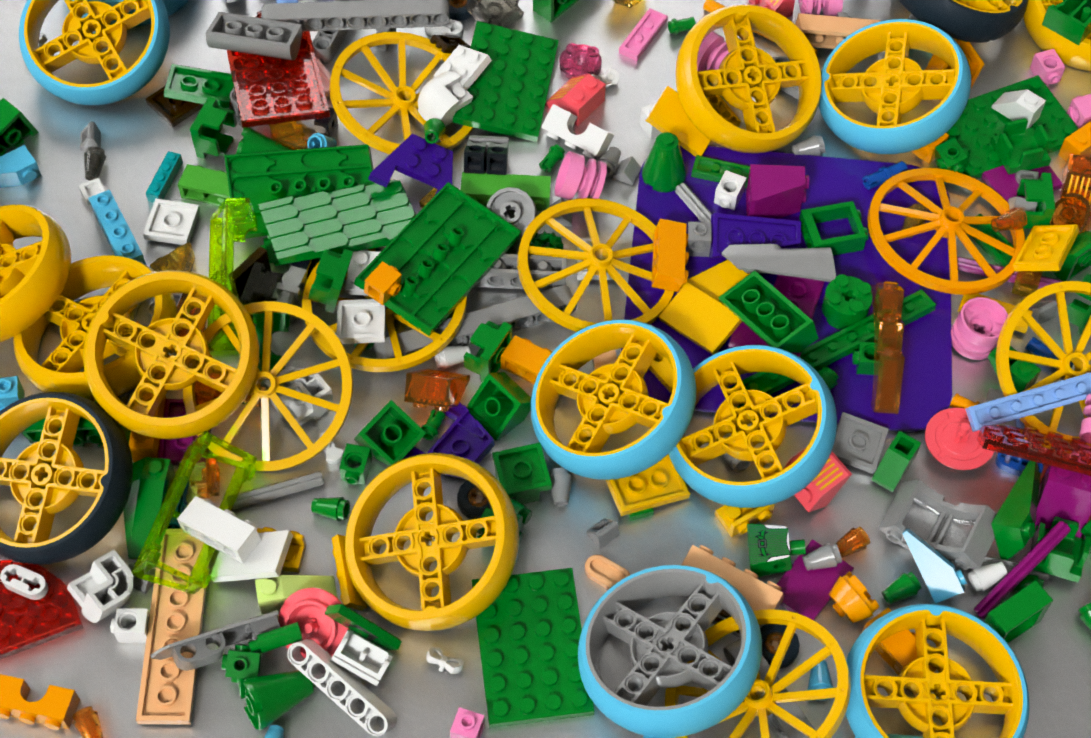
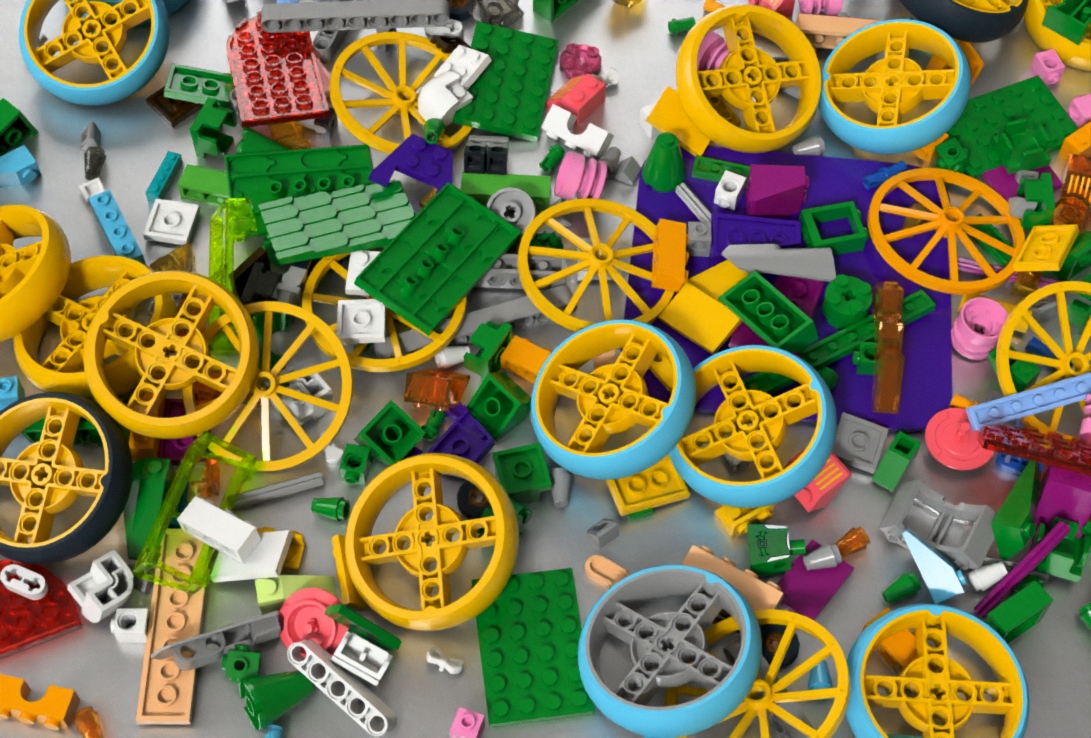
(254, 36): light grey brick -> none
(277, 638): green cylinder -> none
(319, 140): medium azure cone -> none
(330, 278): green panel -> none
(383, 283): light orange brick -> none
(643, 34): bright pink tile -> none
(852, 599): light orange cone -> none
(1011, 220): clear orange cone -> none
(1020, 105): white slope -> none

